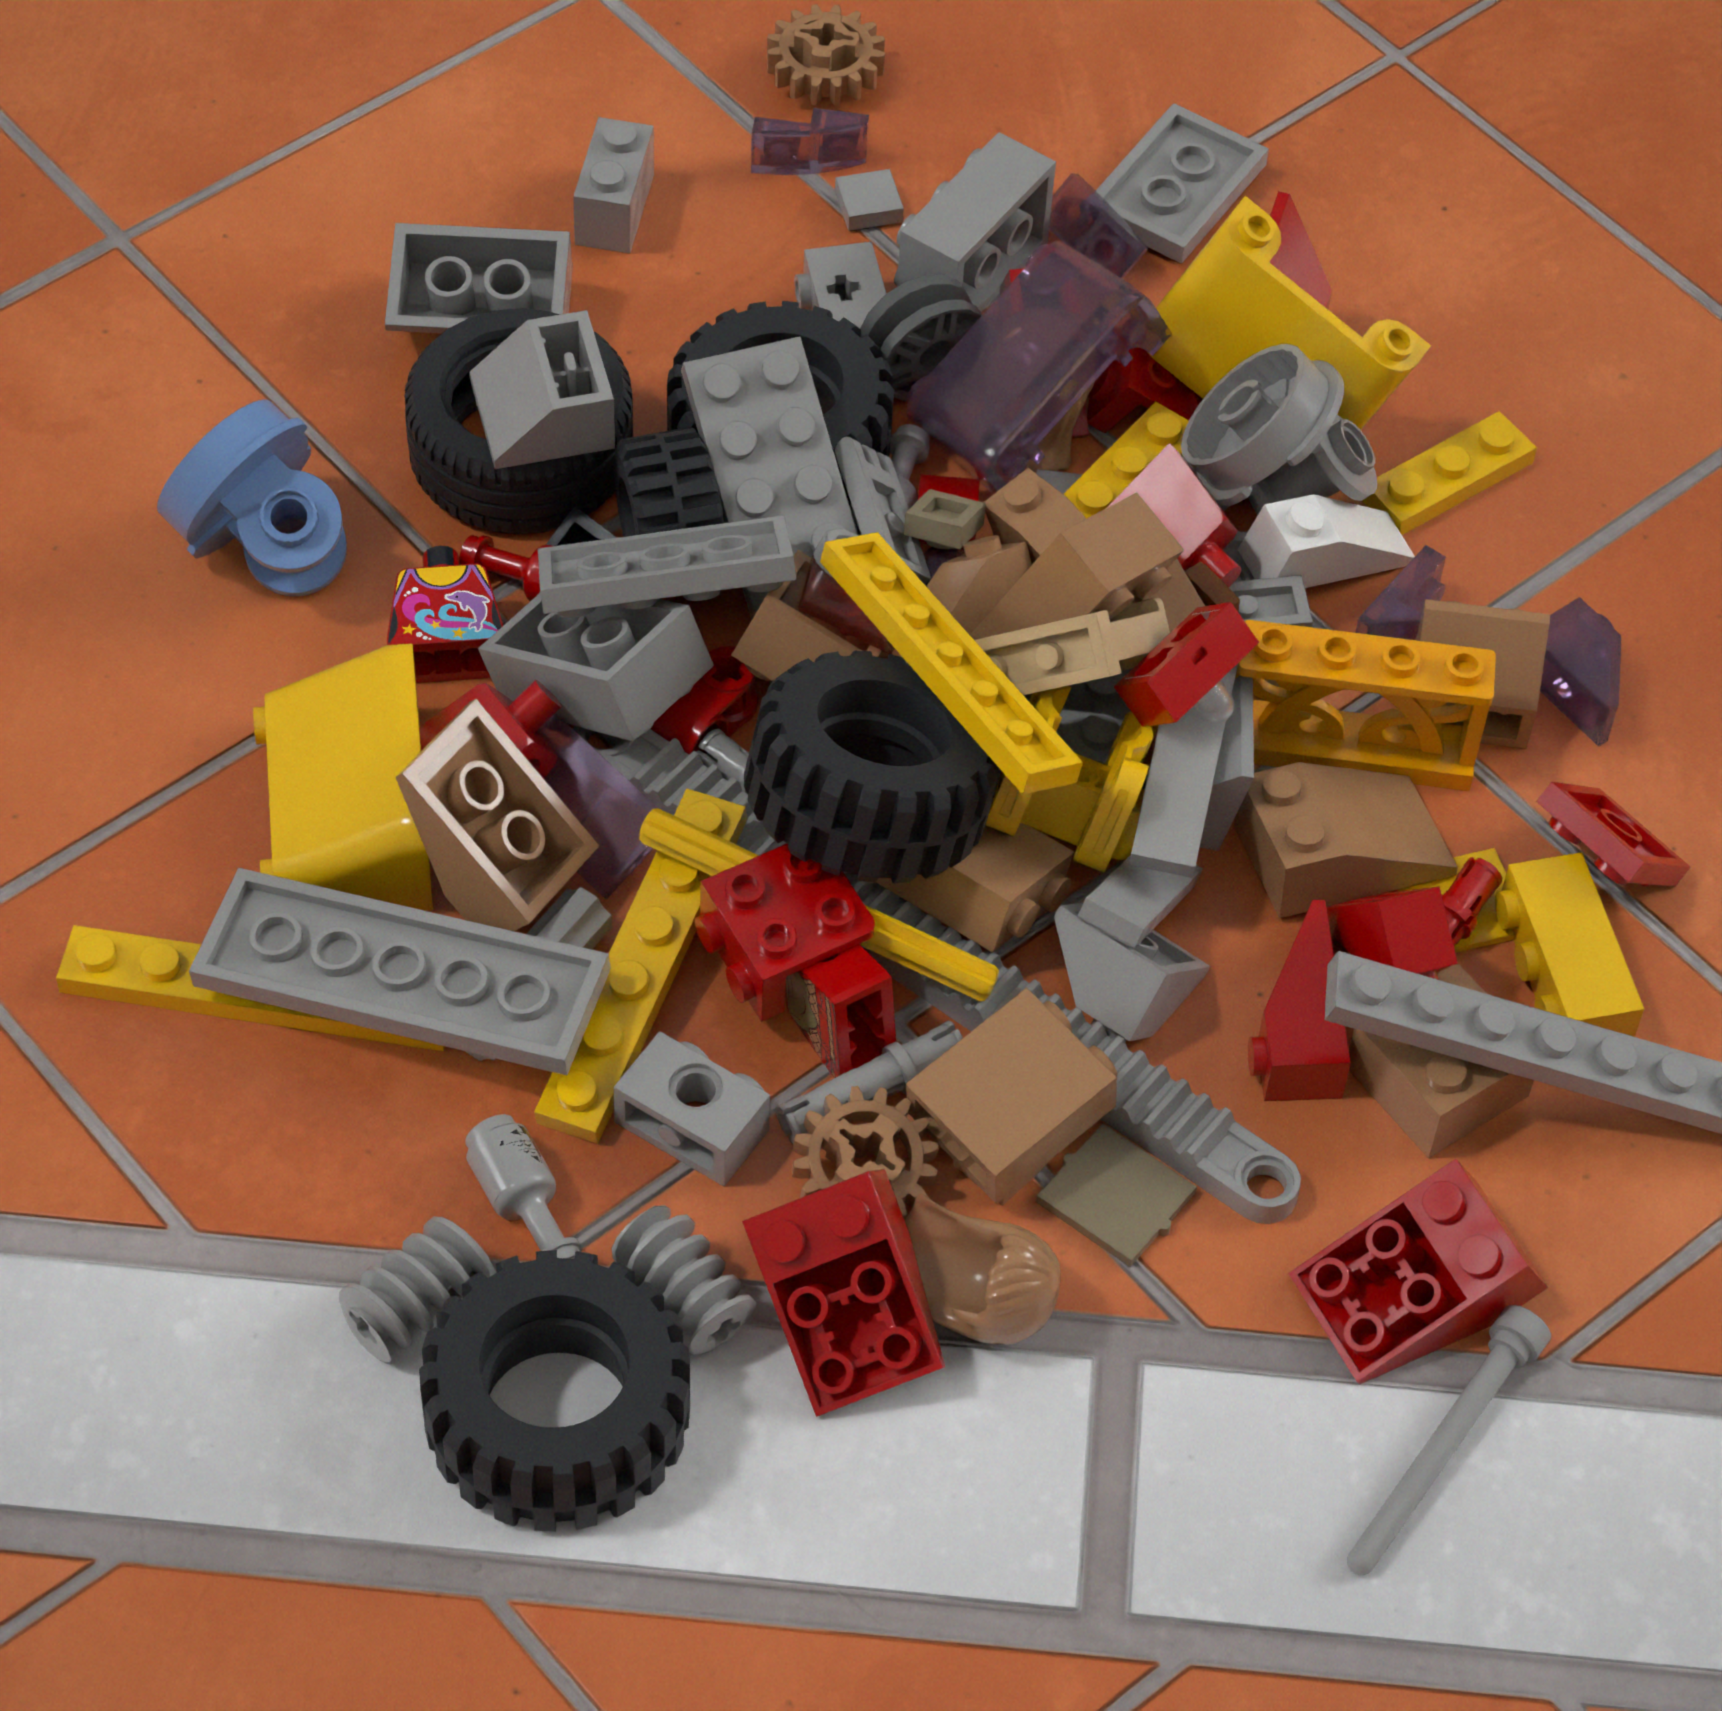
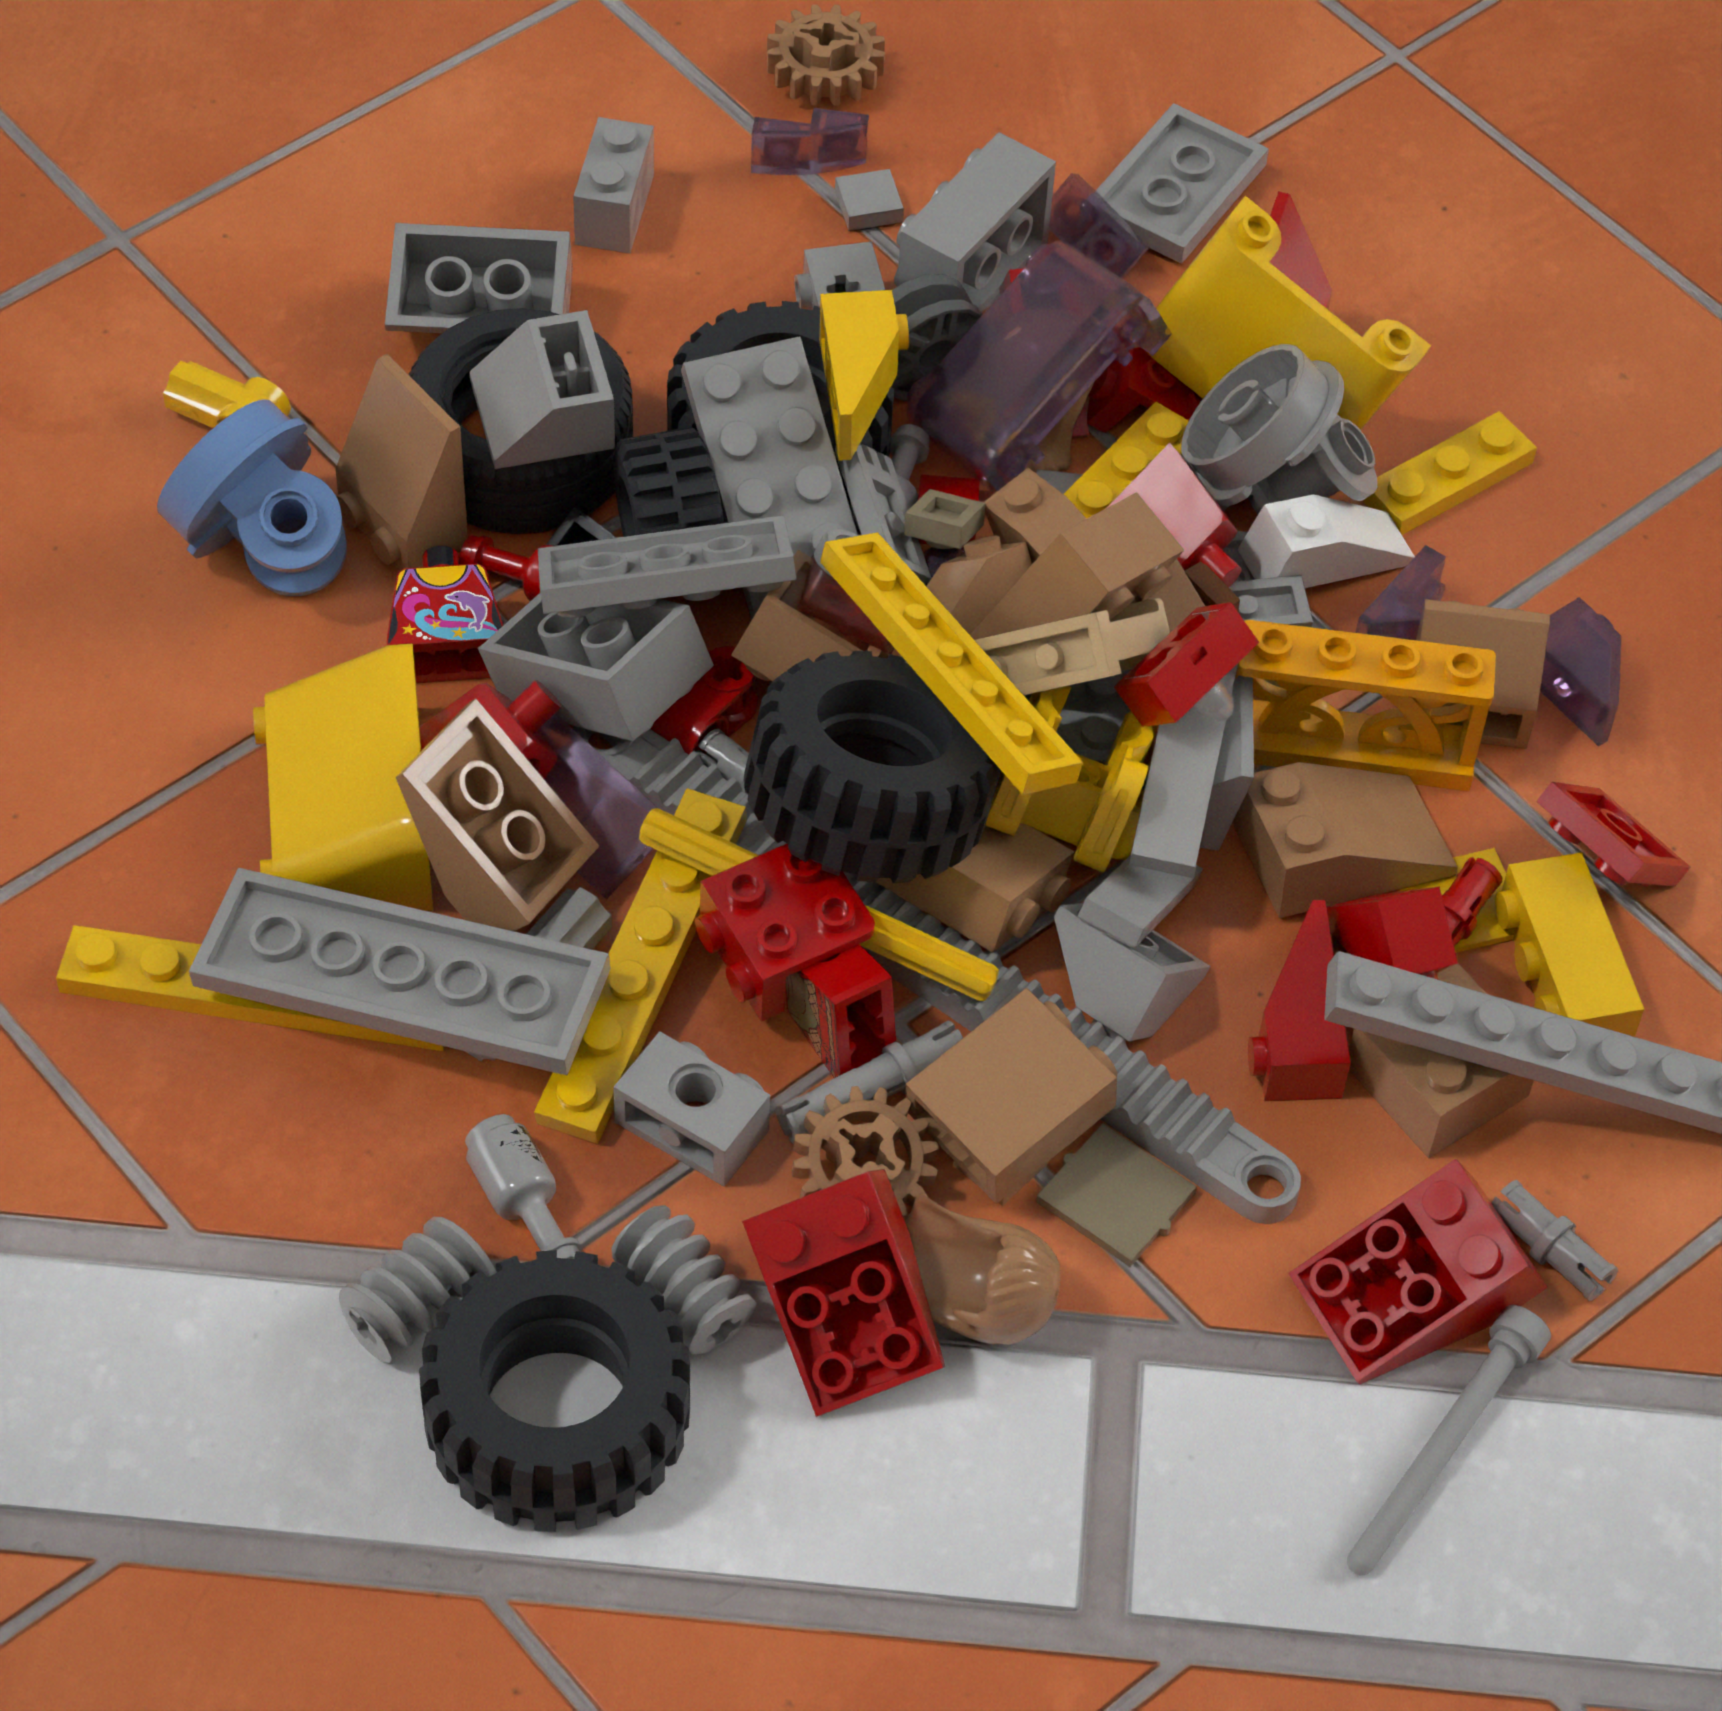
(213, 397): none -> yellow piece
(402, 470): none -> medium nougat slope
(859, 359): none -> yellow slope
(1554, 1241): none -> light grey pin

